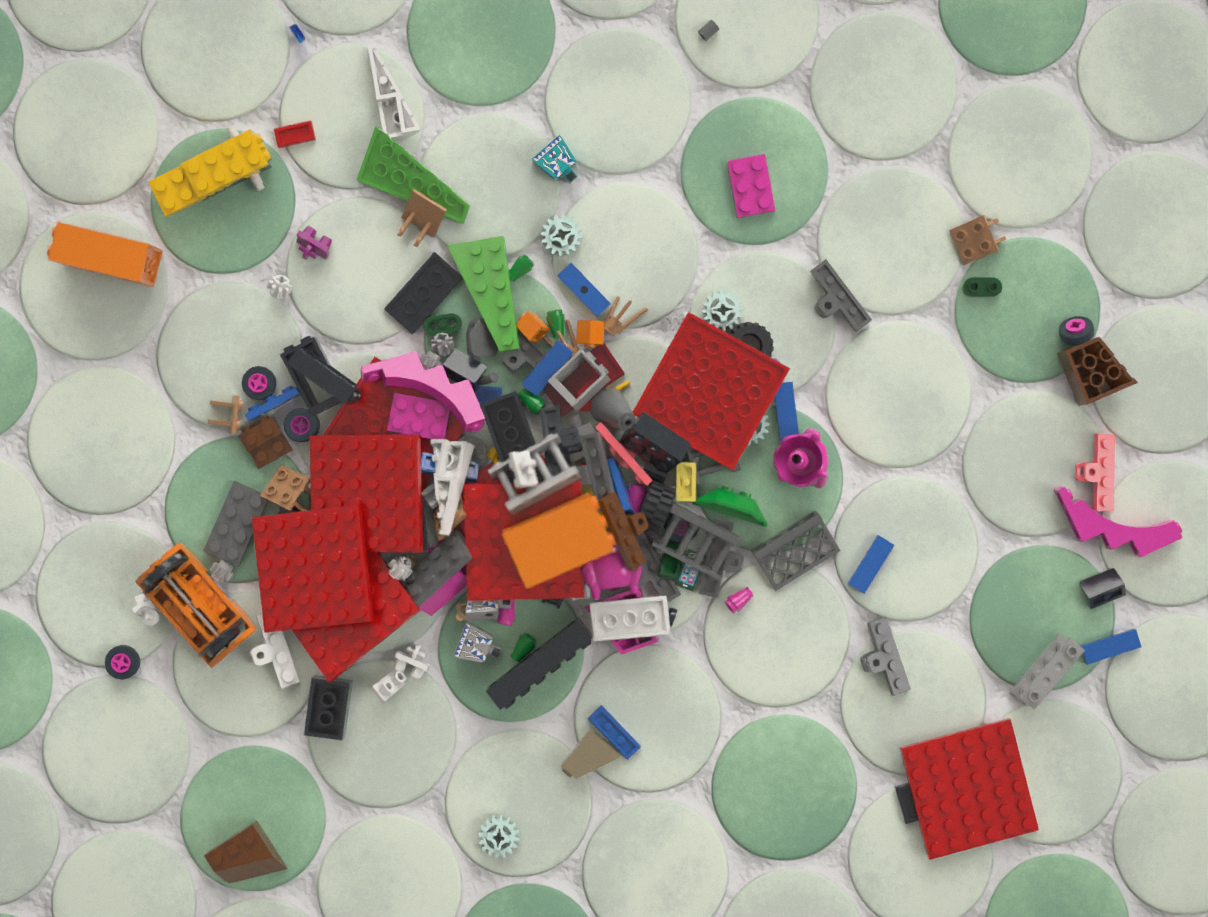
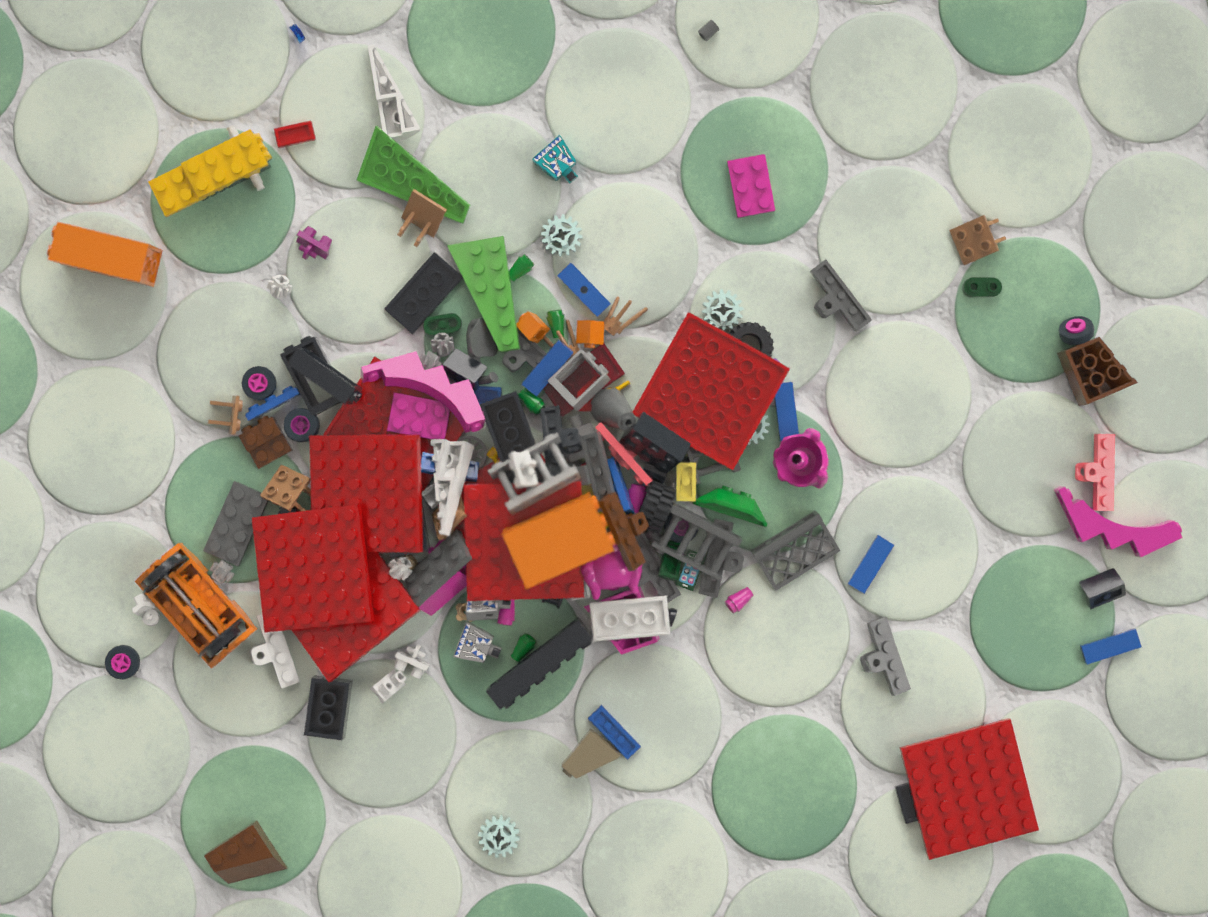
(1047, 671): light grey fence -> none

